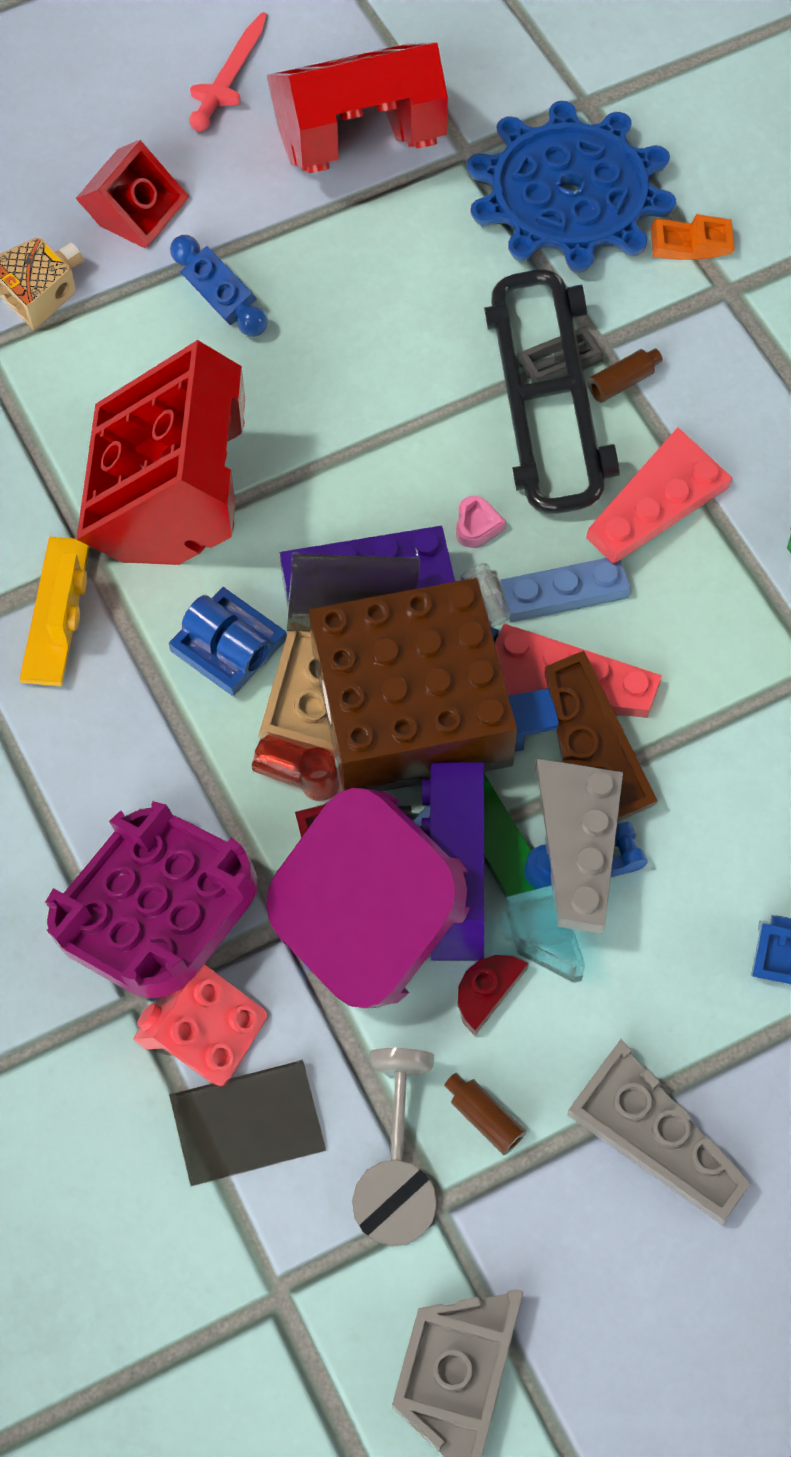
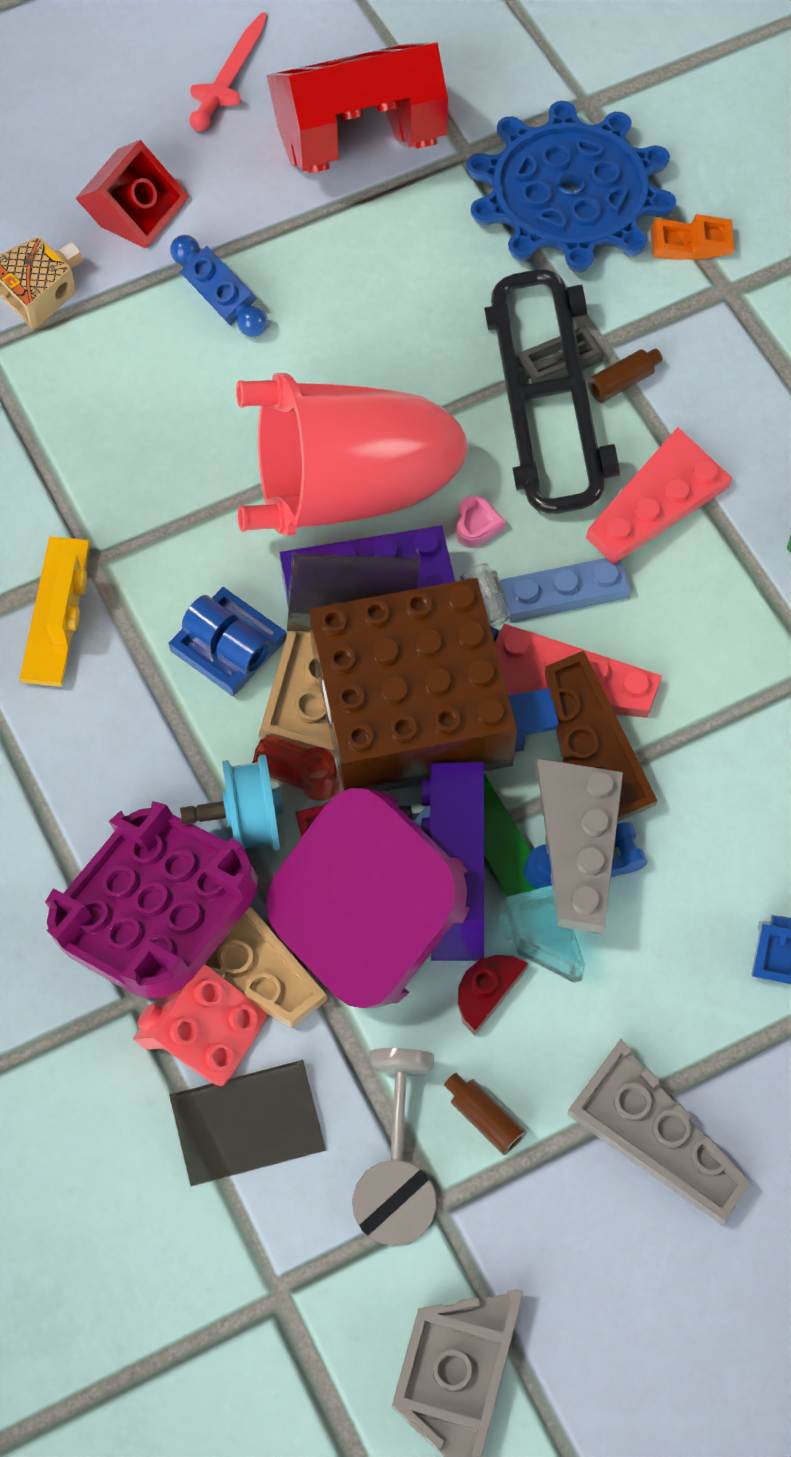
(159, 460): red piece -> none
(247, 805): none -> medium azure wheel
(266, 971): none -> tan wing
(345, 452): none -> coral windscreen

